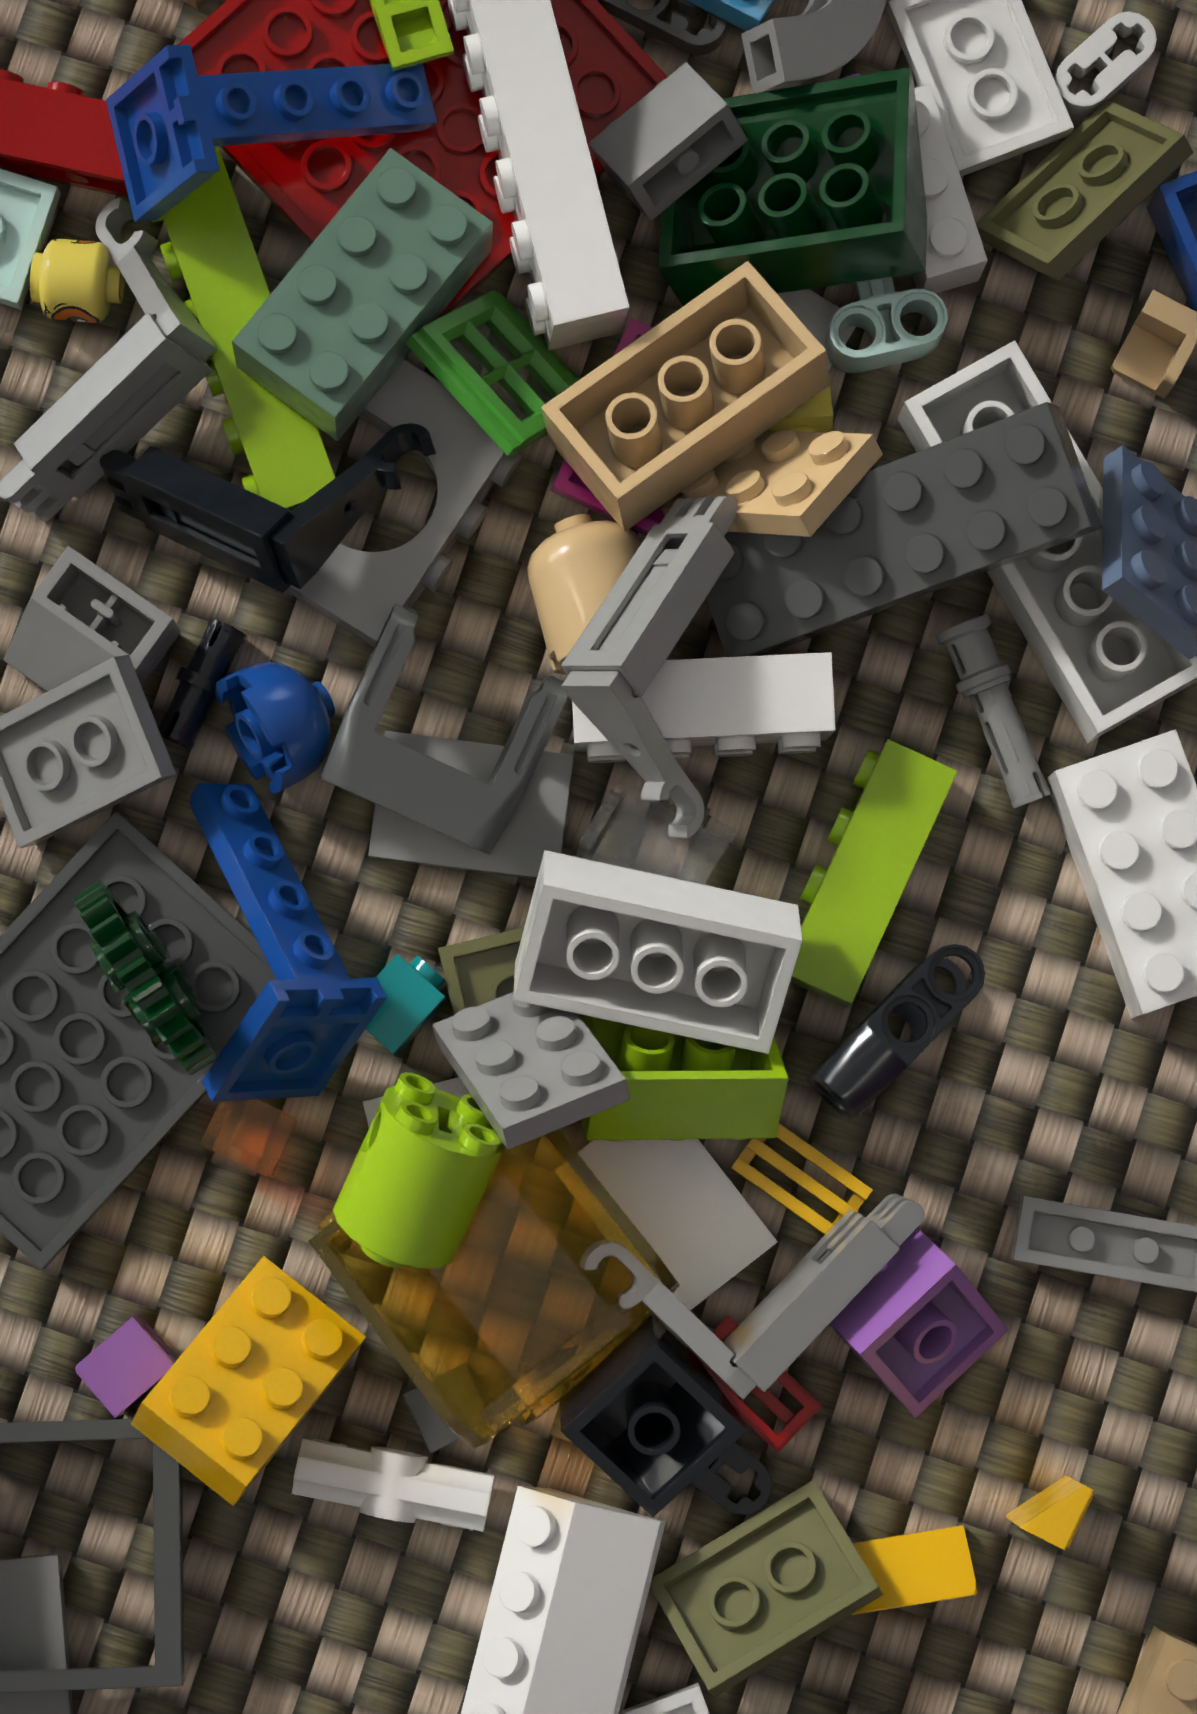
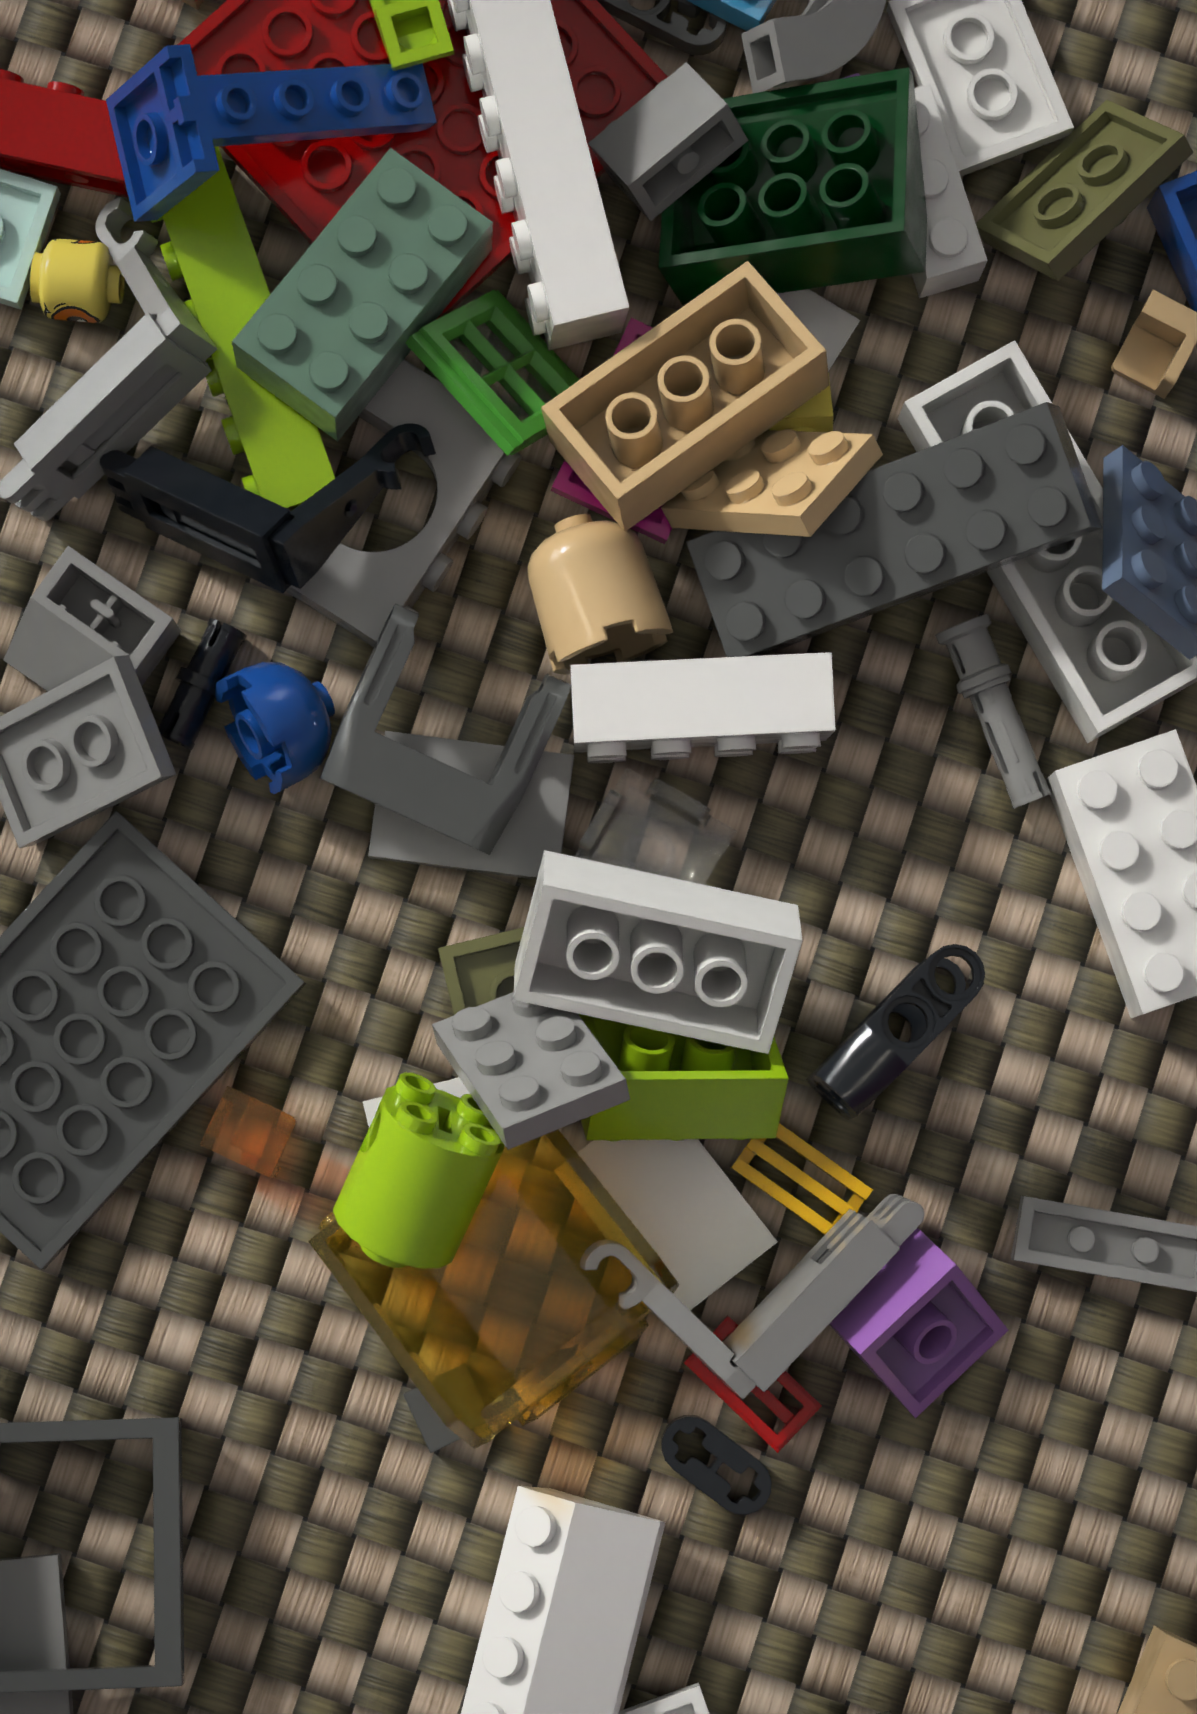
(126, 1365): medium lavender panel -> none
(134, 960): dark green gear -> none
(247, 1380): yellow brick -> none
(313, 1008): blue bracket -> none
(392, 1484): white piece -> none
(409, 1003): teal brick -> none
(637, 633): light grey hinge -> none
(650, 1416): black slope -> none
(764, 1588): olive plate -> none
(868, 869): lime brick -> none
(880, 315): light aqua beam -> none
(918, 1568): yellow slope -> none
(1054, 1511): yellow slope -> none
(1112, 74): white beam -> none

